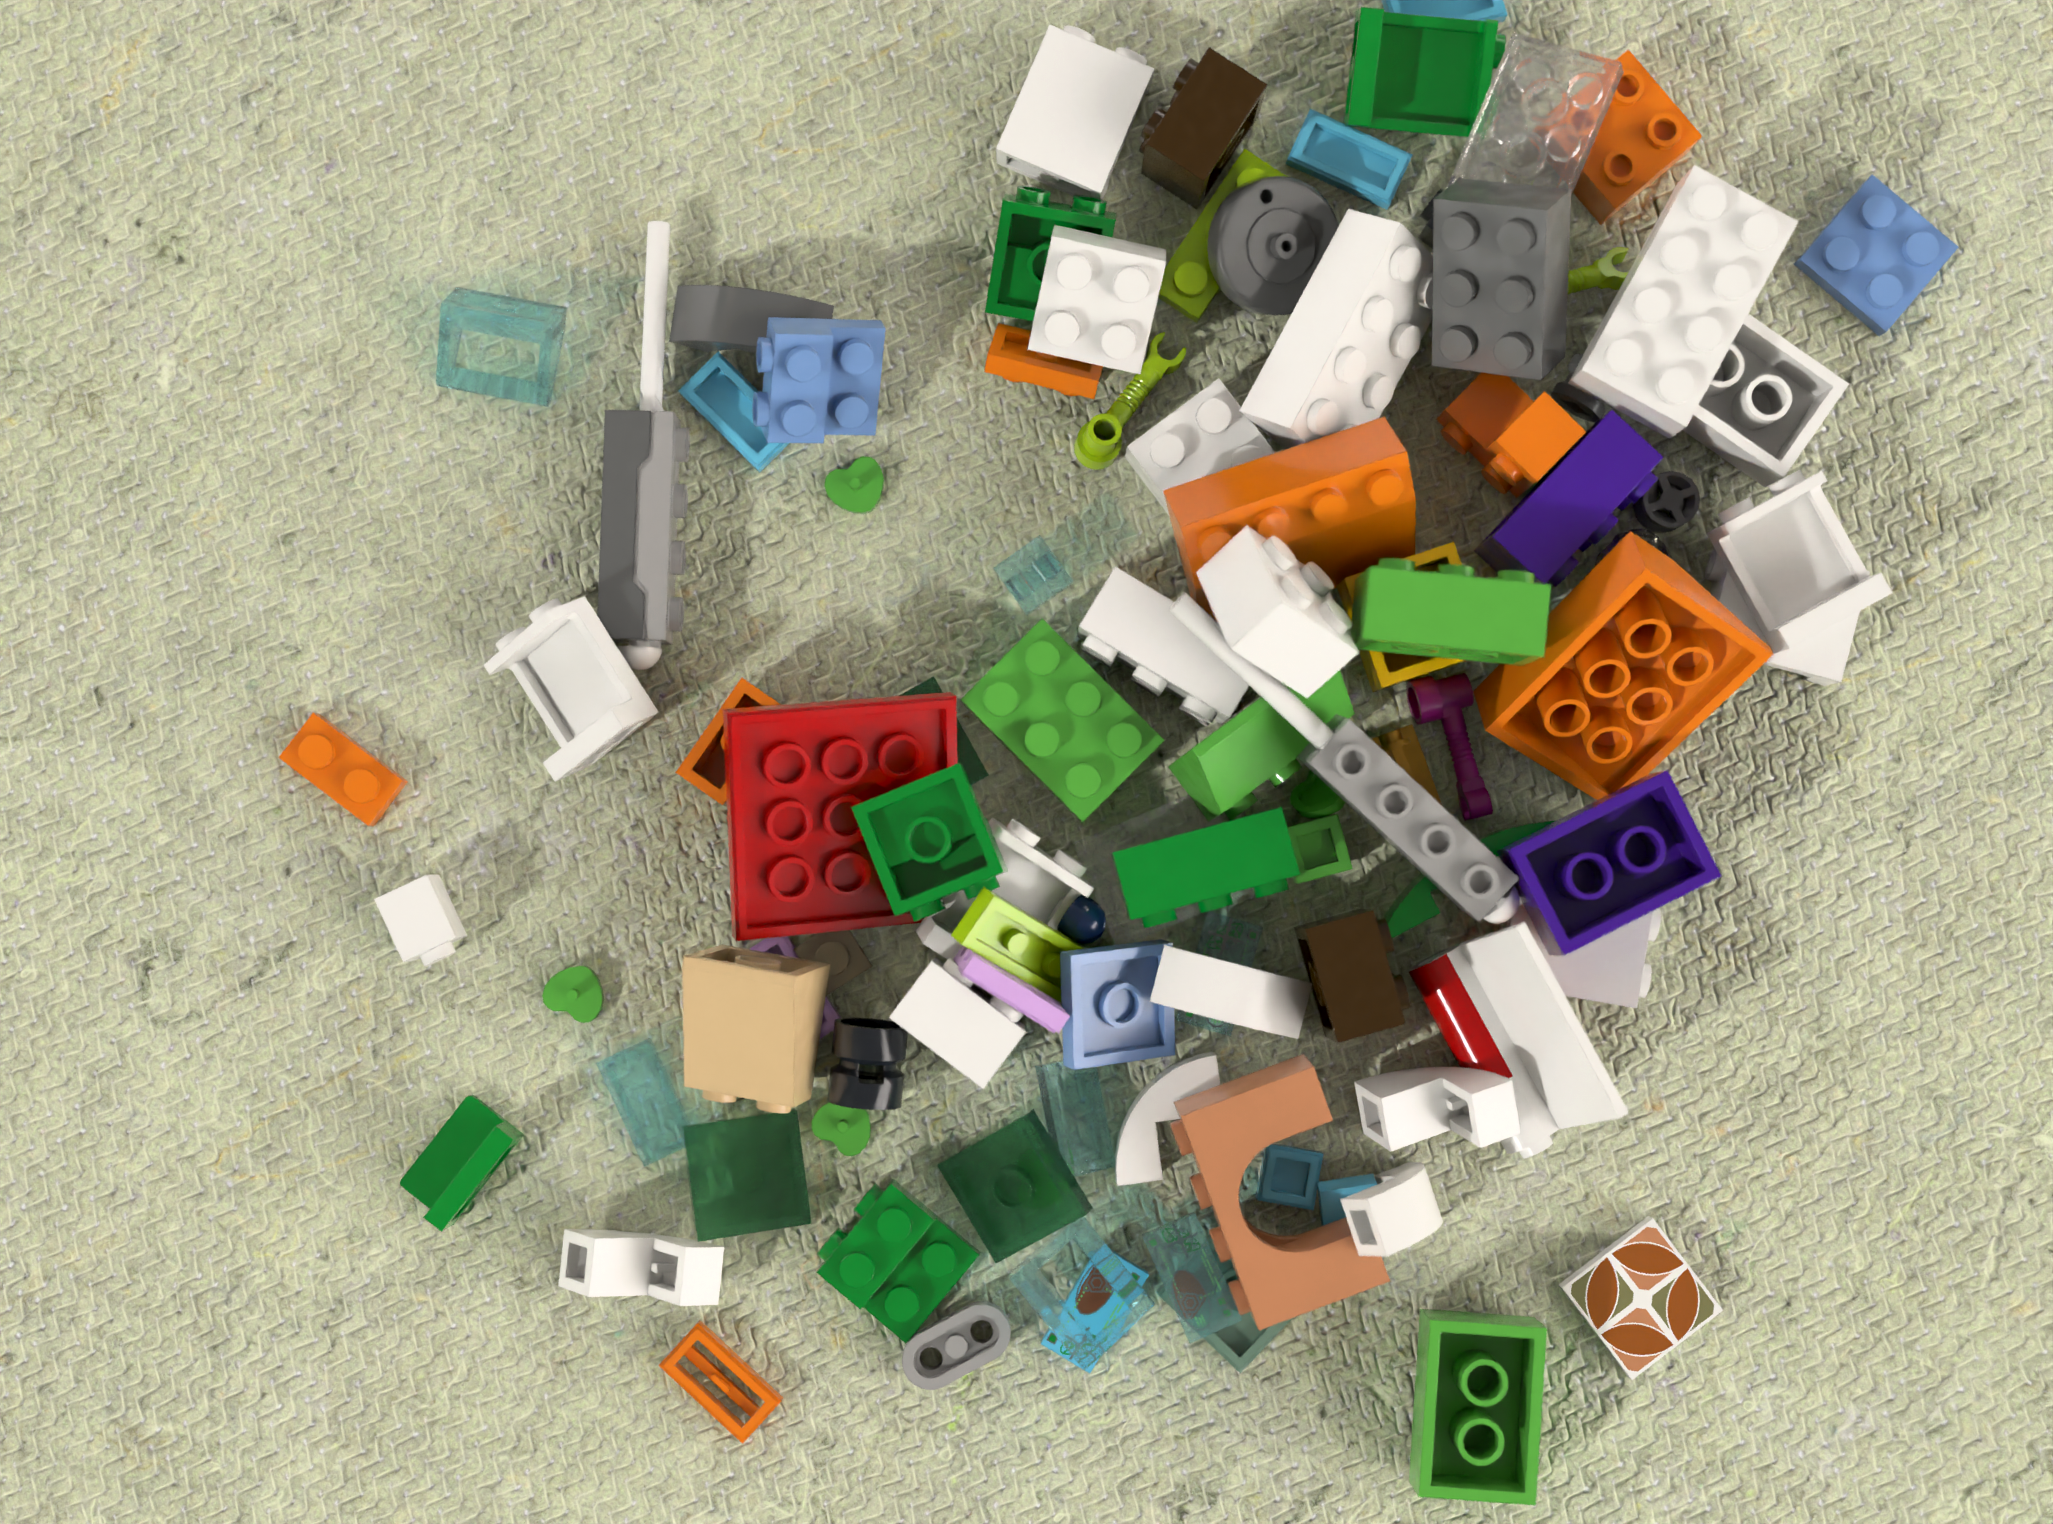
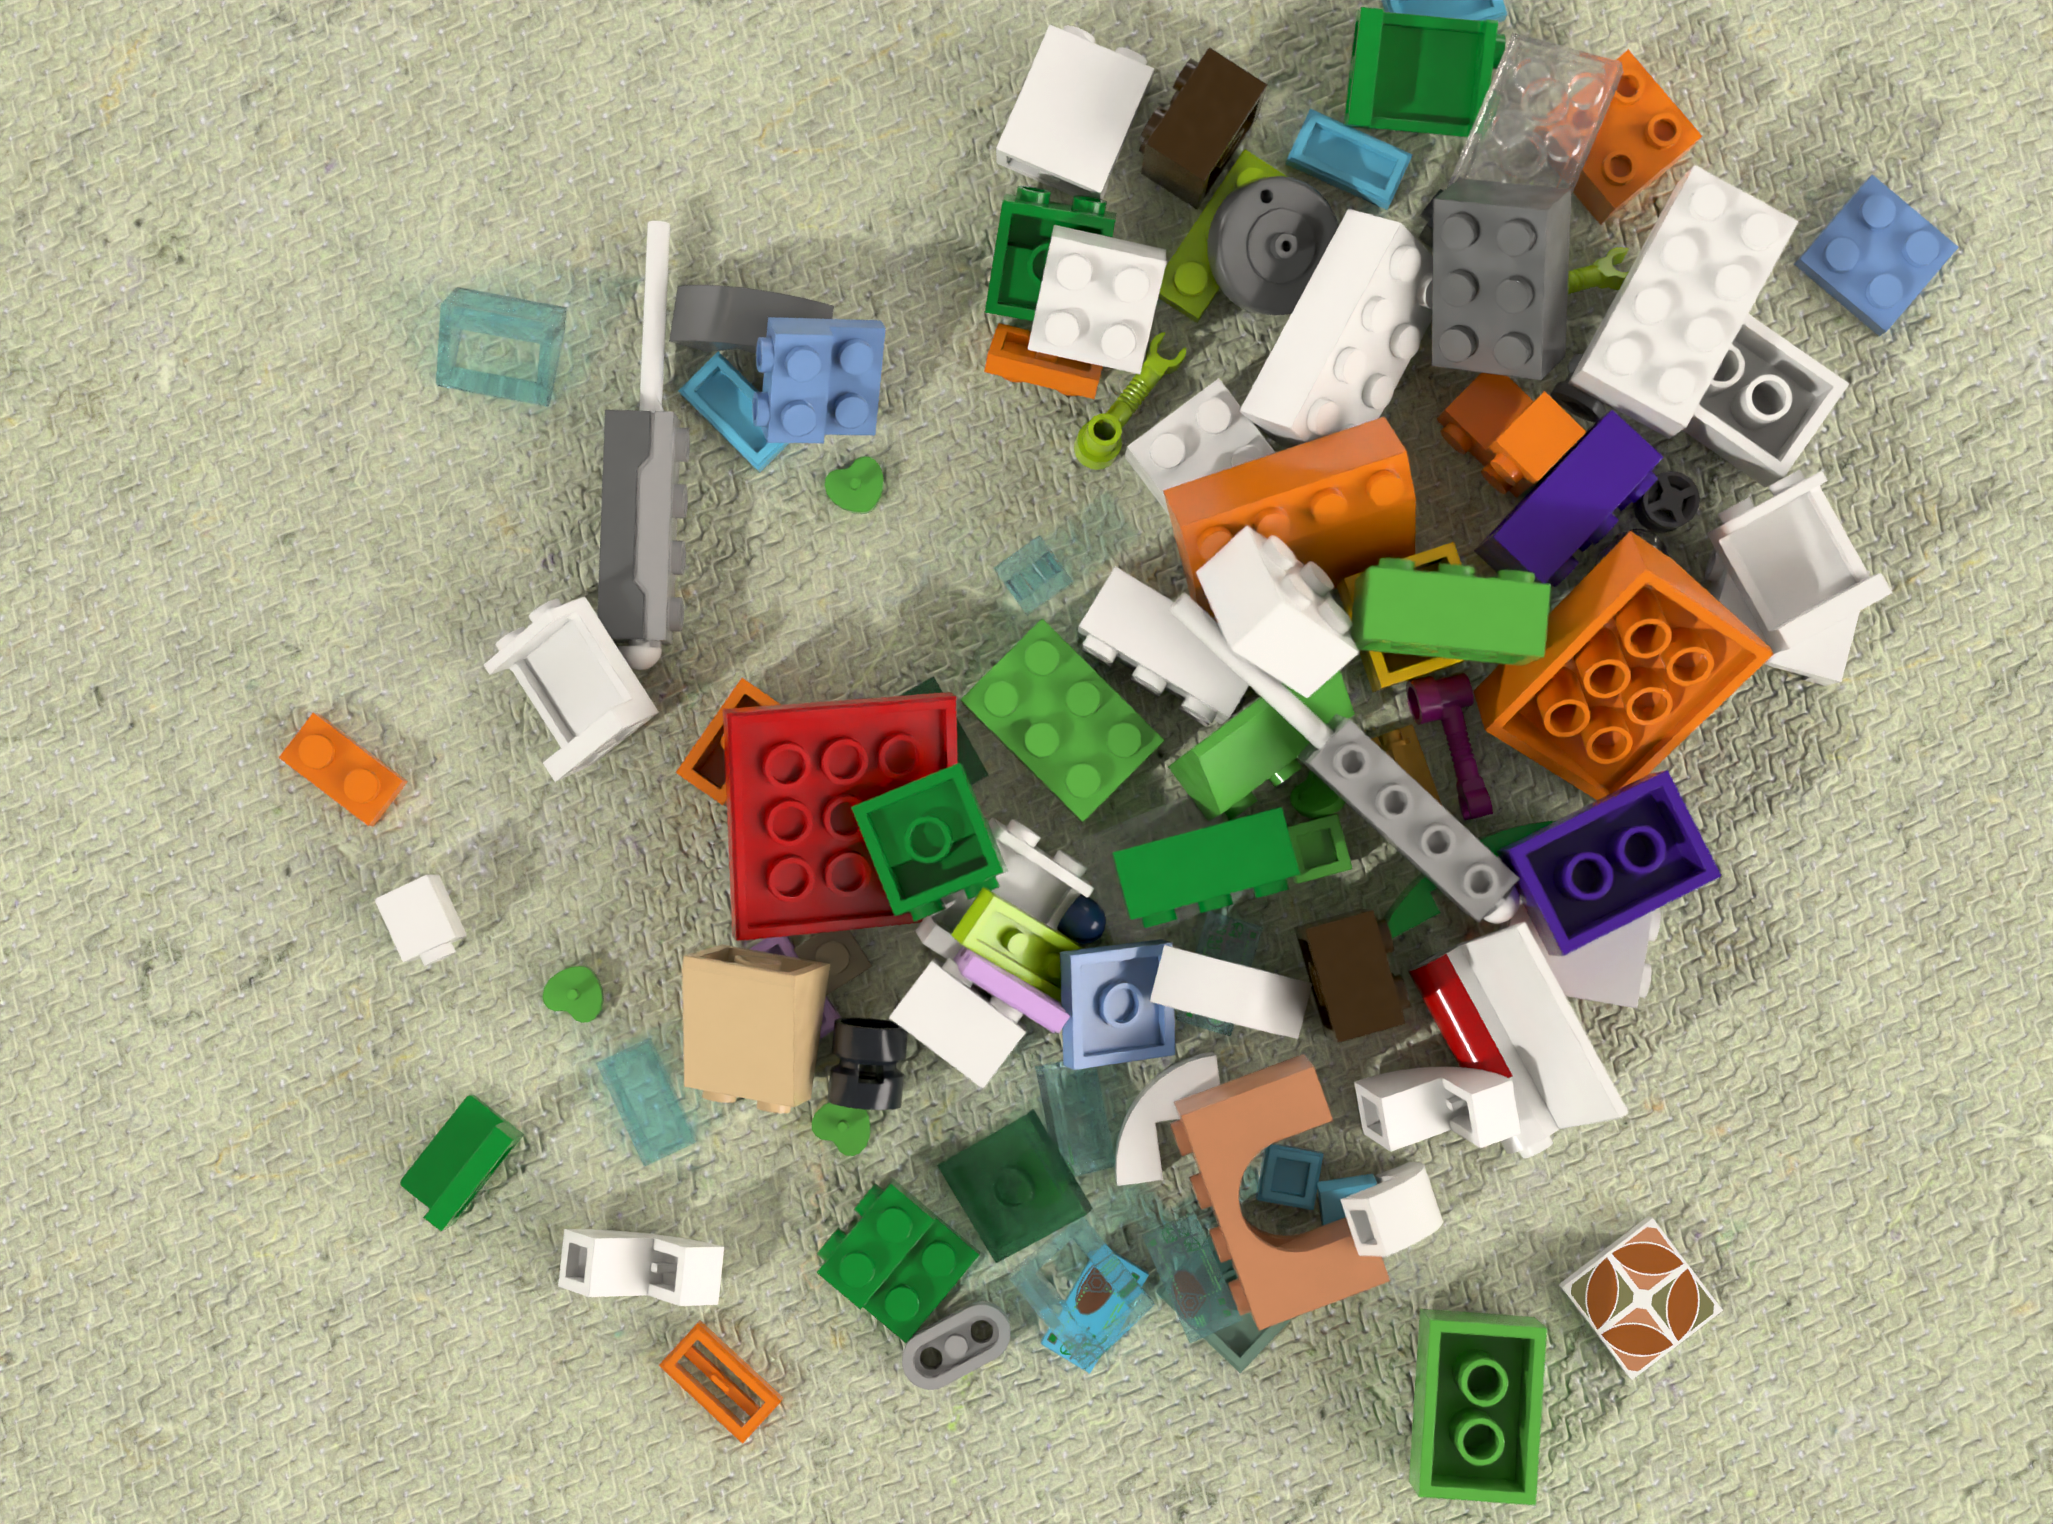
(746, 1175): clear green tile -> none

